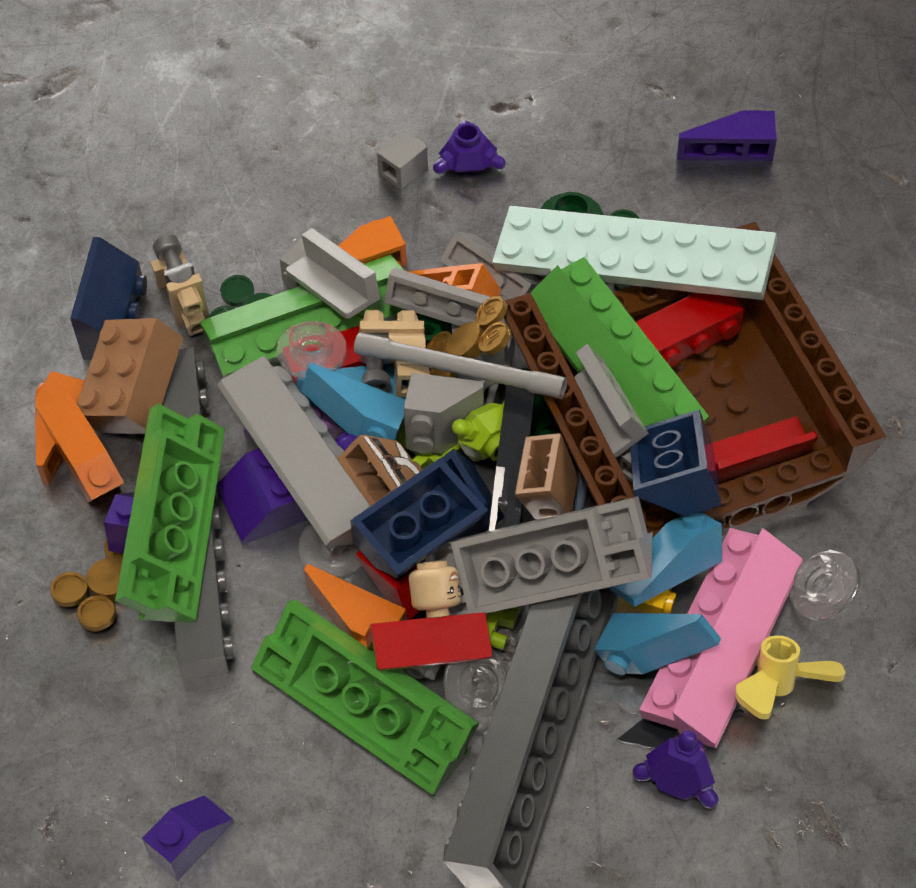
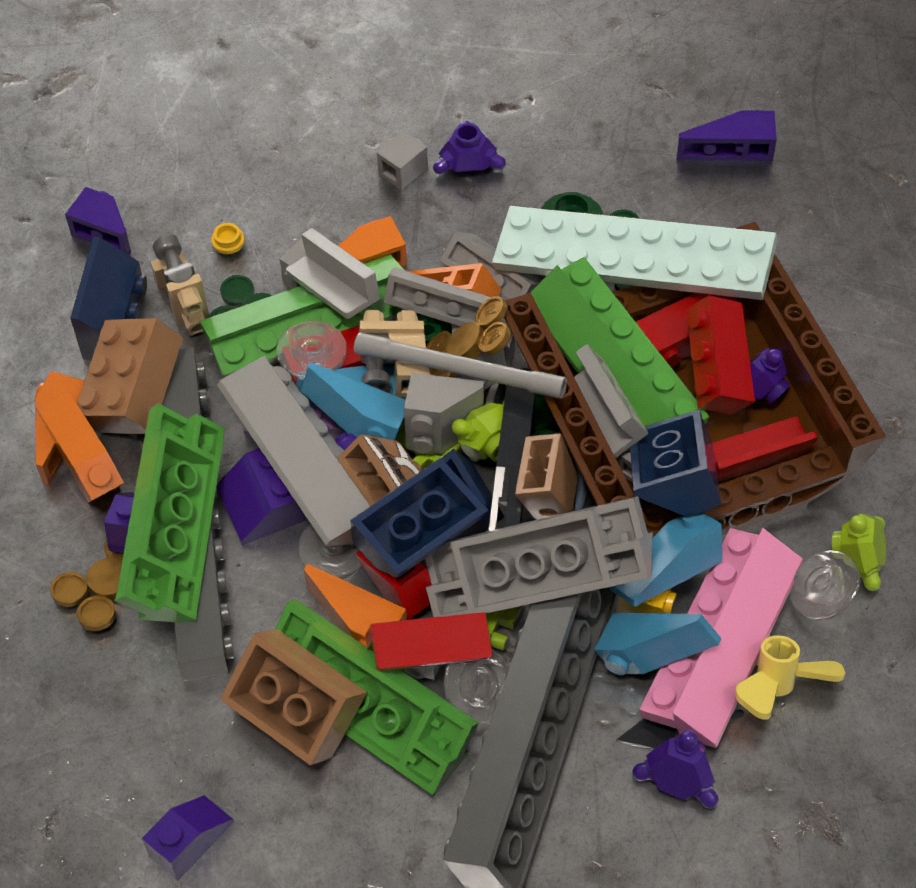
(97, 215): none -> dark purple slope
(227, 238): none -> yellow plate
(293, 696): none -> medium nougat brick
(434, 588): tan head -> none
(720, 355): none -> red brick
(768, 375): none -> dark purple rock
(865, 544): none -> lime rock

